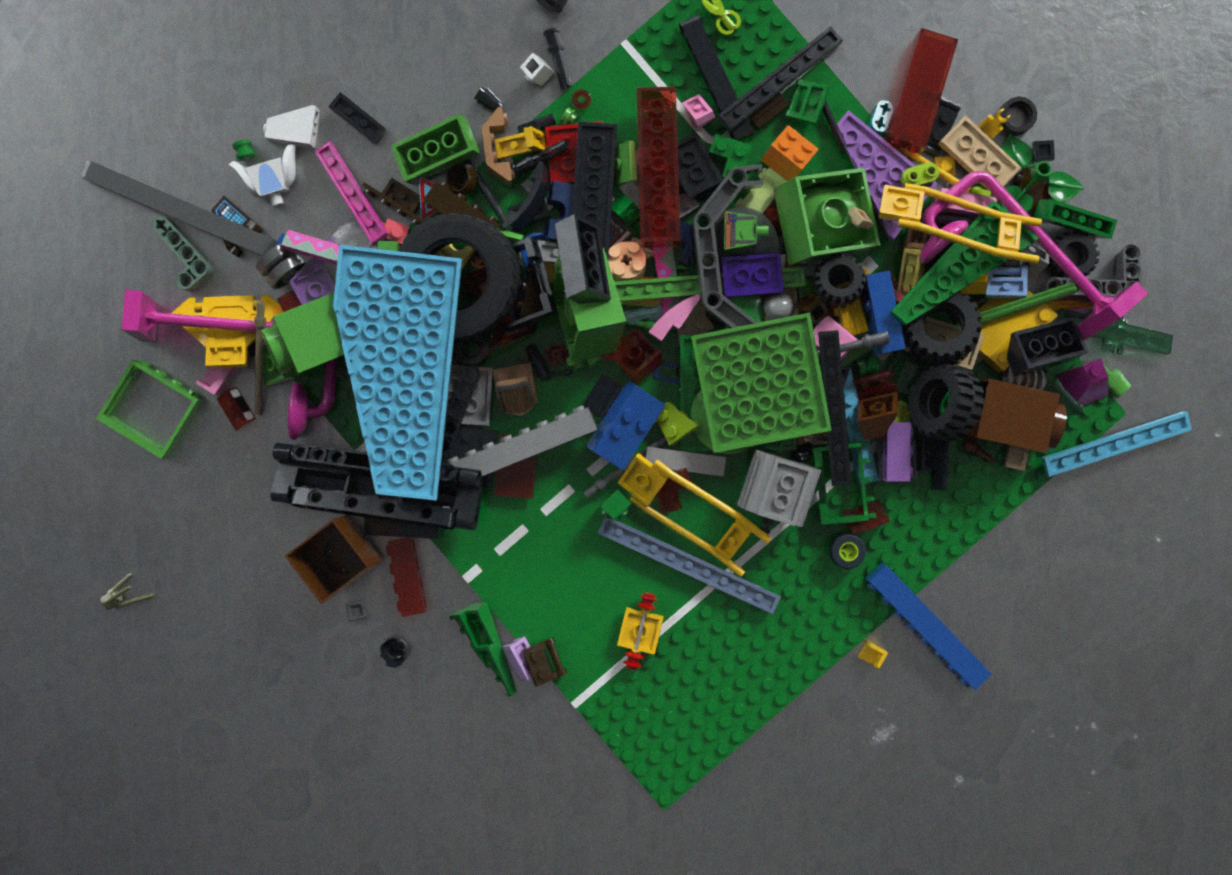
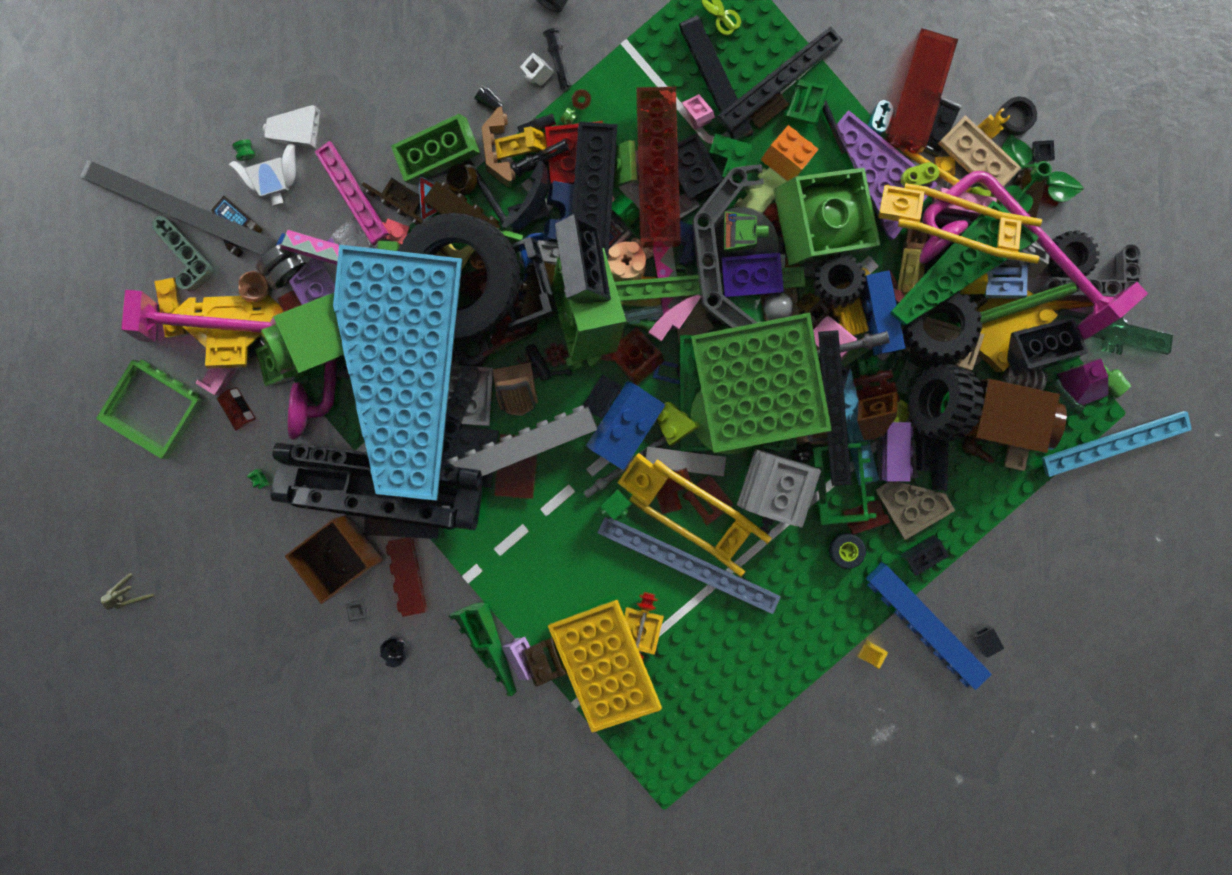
(168, 301): none -> yellow plate
(253, 286): none -> nougat hair
(258, 479): none -> green plate
(260, 323): dark tan bar -> none
(357, 118): black plate -> none
(604, 666): none -> yellow plate
(711, 487): none -> clear red plate
(860, 218): tan plate -> none
(913, 506): none -> dark tan plate
(924, 555): none -> black hinge
(987, 641): none -> black panel
(1075, 218): green brick -> none

